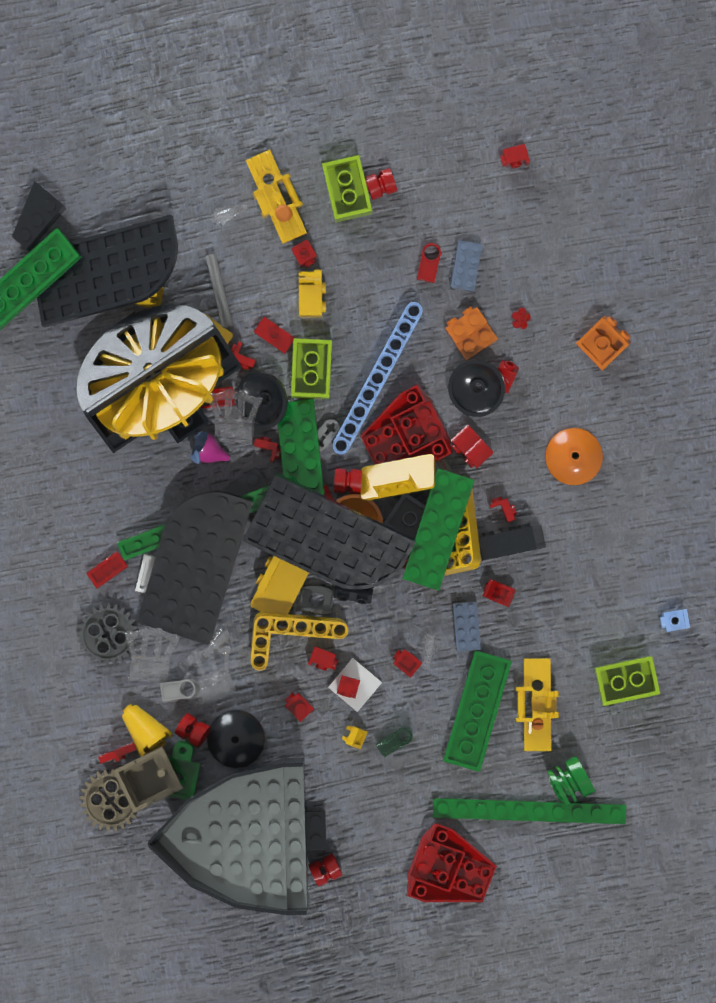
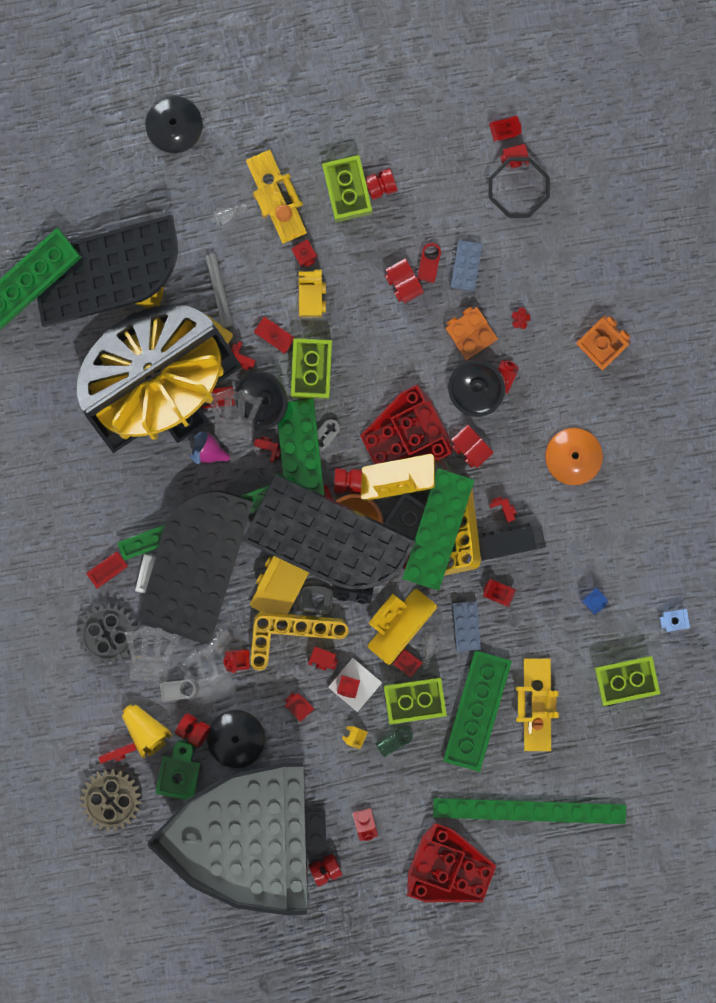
(37, 217): black wedge -> none
(148, 779): dark tan piece -> none
(175, 137): none -> black dish
(236, 660): none -> red bracket
(365, 825): none -> bracket
(378, 368): light blue beam -> none
(398, 624): none -> yellow bracket
(404, 281): none -> red brick
(415, 700): none -> lime brick
(505, 128): none -> red bracket
(536, 207): none -> black piece
(570, 781): green wheel -> none
(595, 601): none -> blue brick

